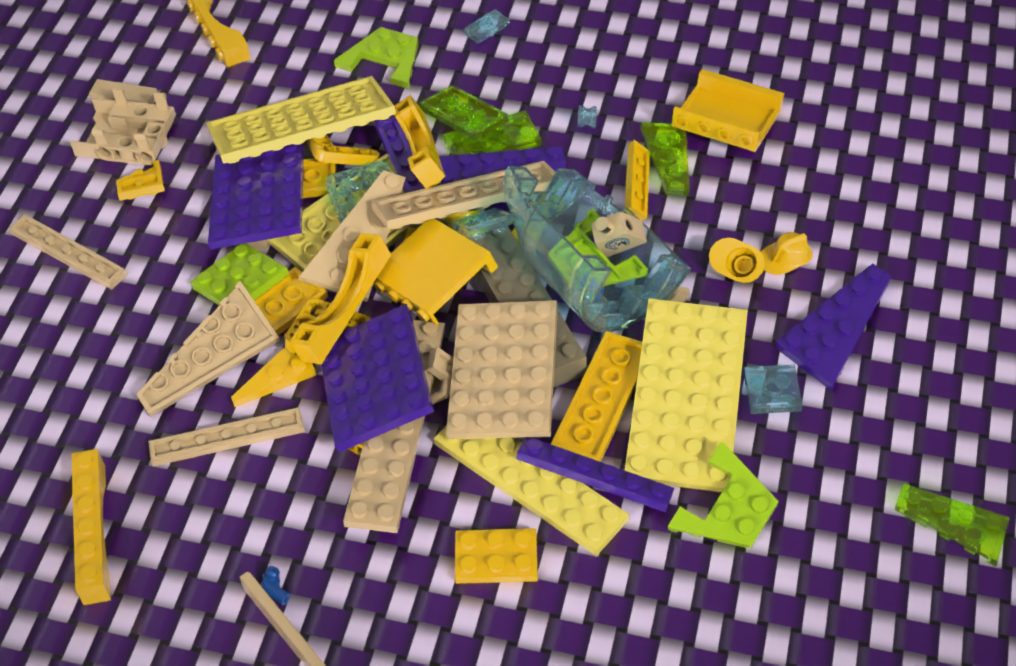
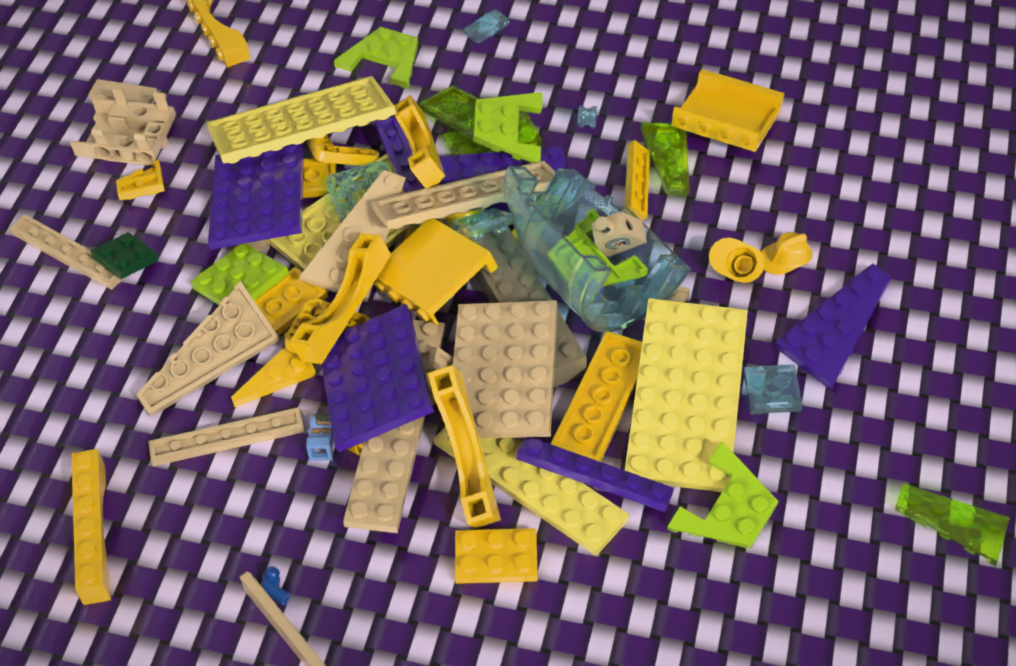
(124, 255): none -> dark green plate
(320, 438): none -> medium blue leg
(475, 484): none -> yellow arch
(498, 121): none -> lime wing

